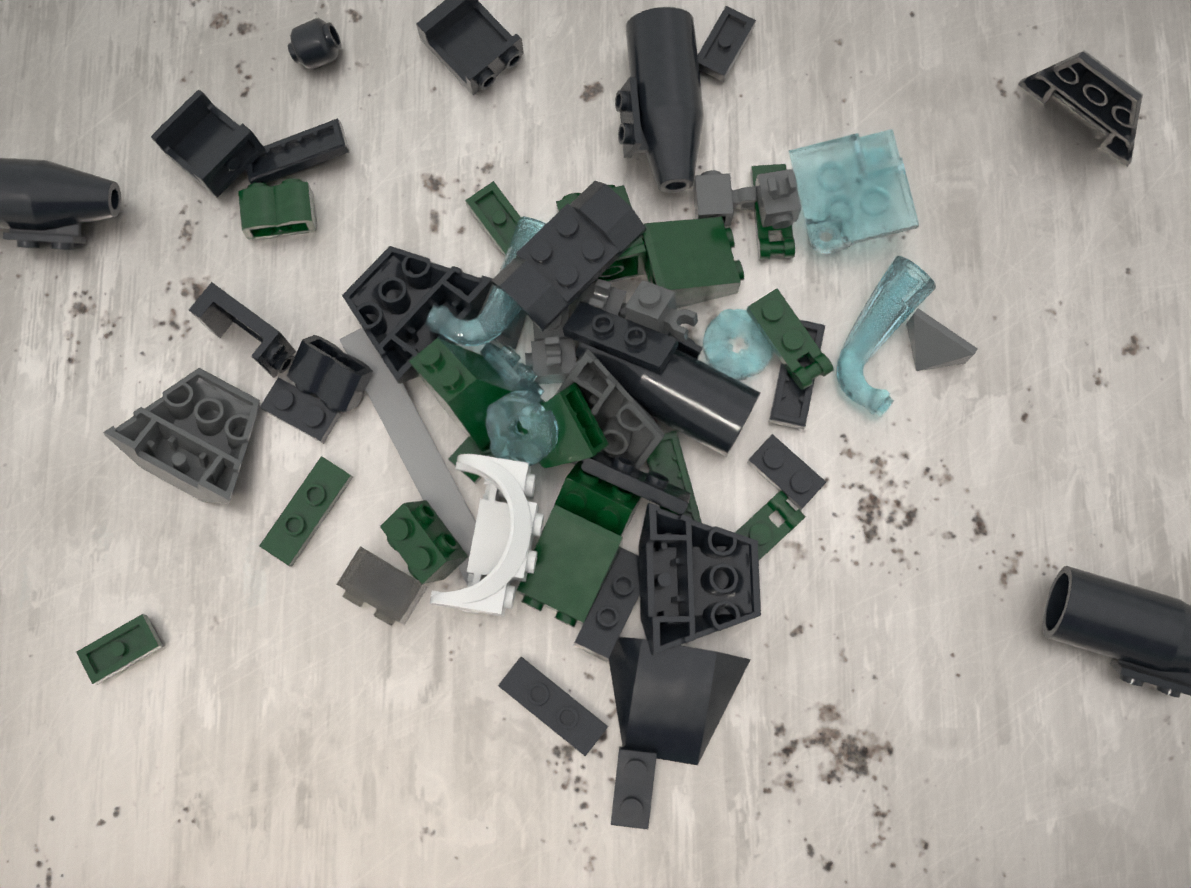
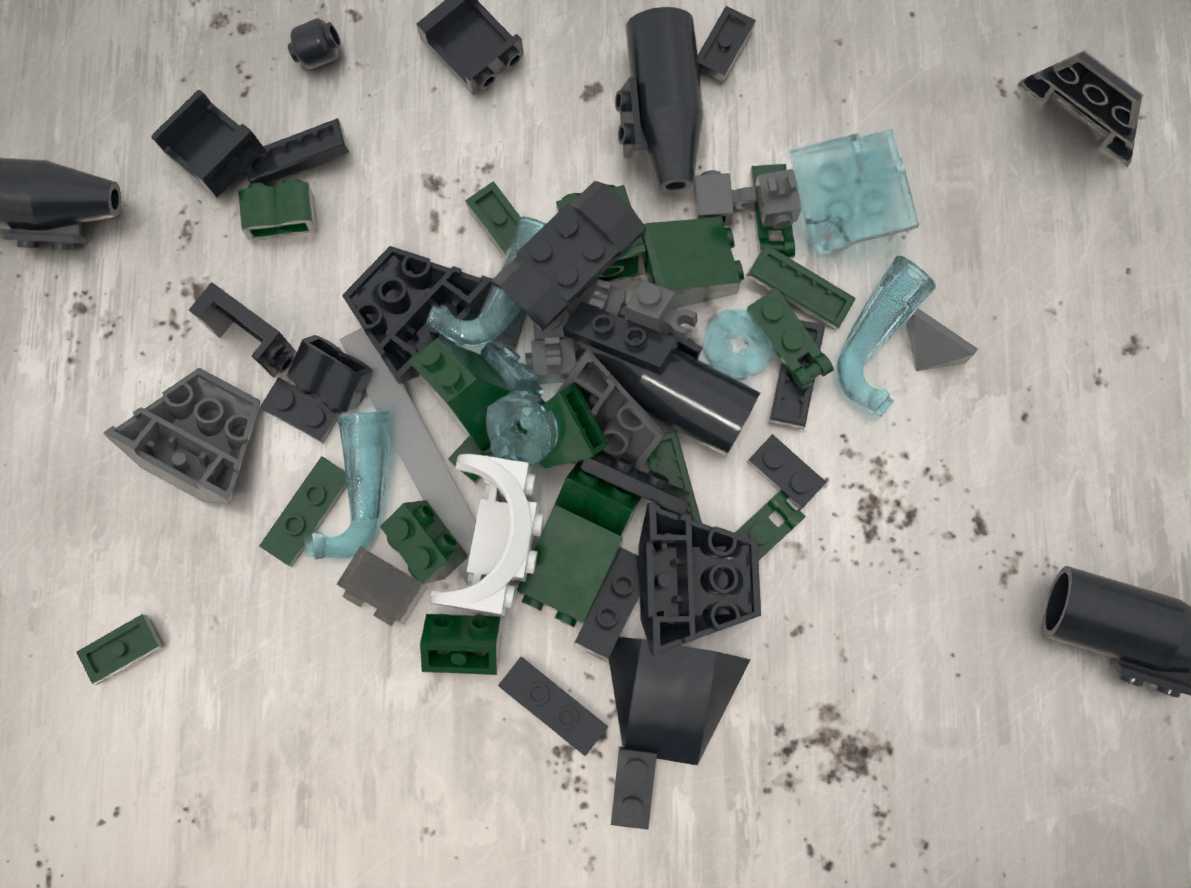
(365, 461): none -> clear light blue animal
(460, 644): none -> dark green brick
(801, 286): none -> dark green plate

